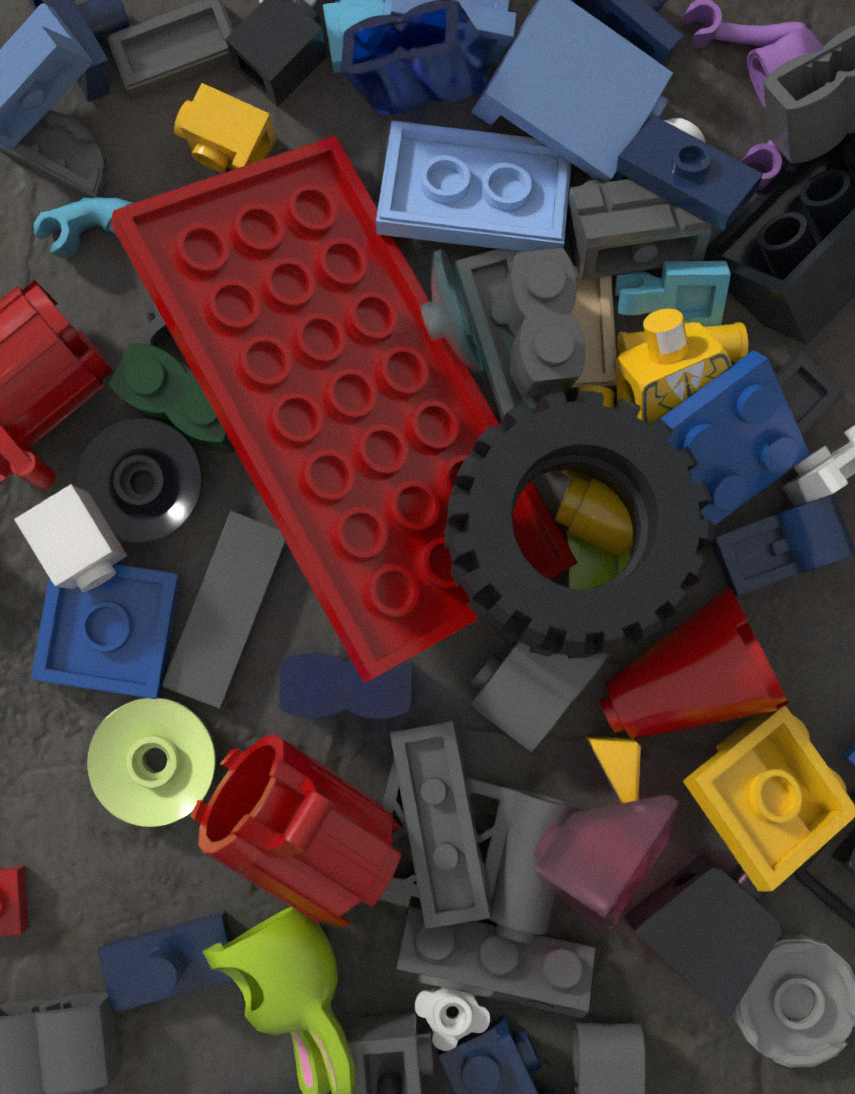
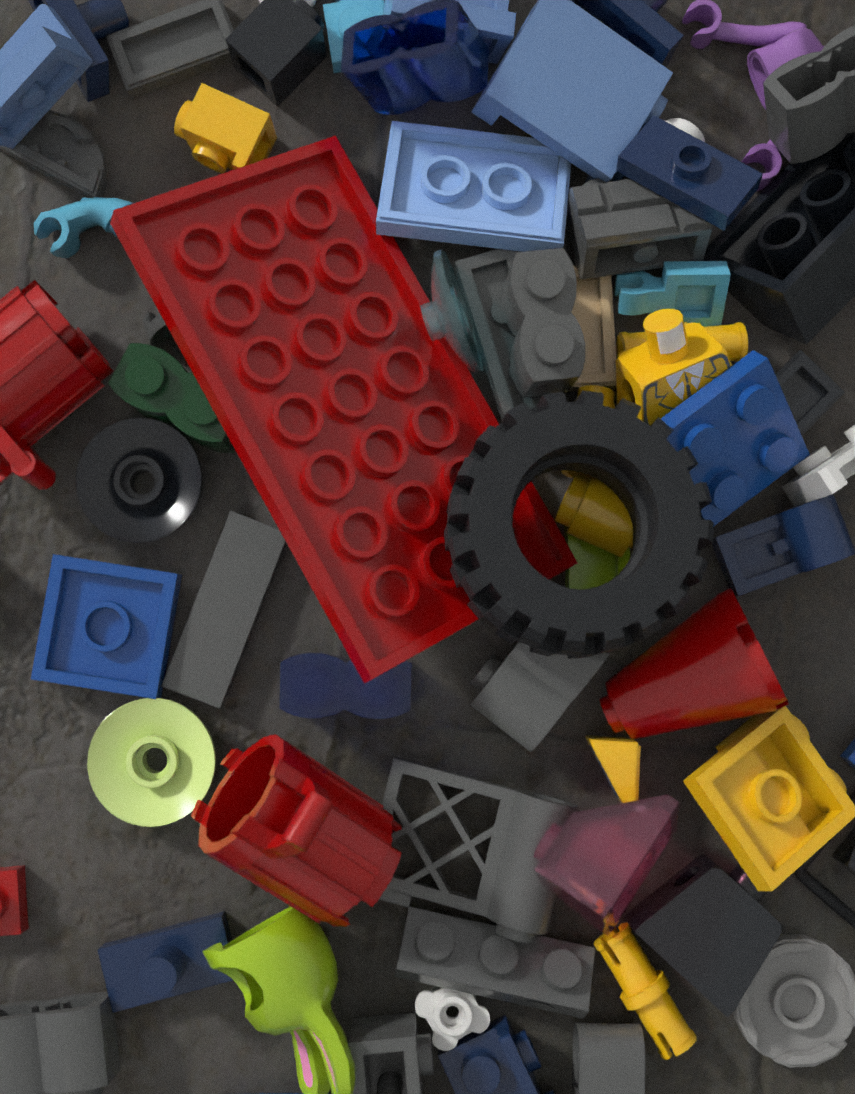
(72, 539): white brick -> none
(440, 825): dark grey plate -> none
(645, 991): none -> yellow pin

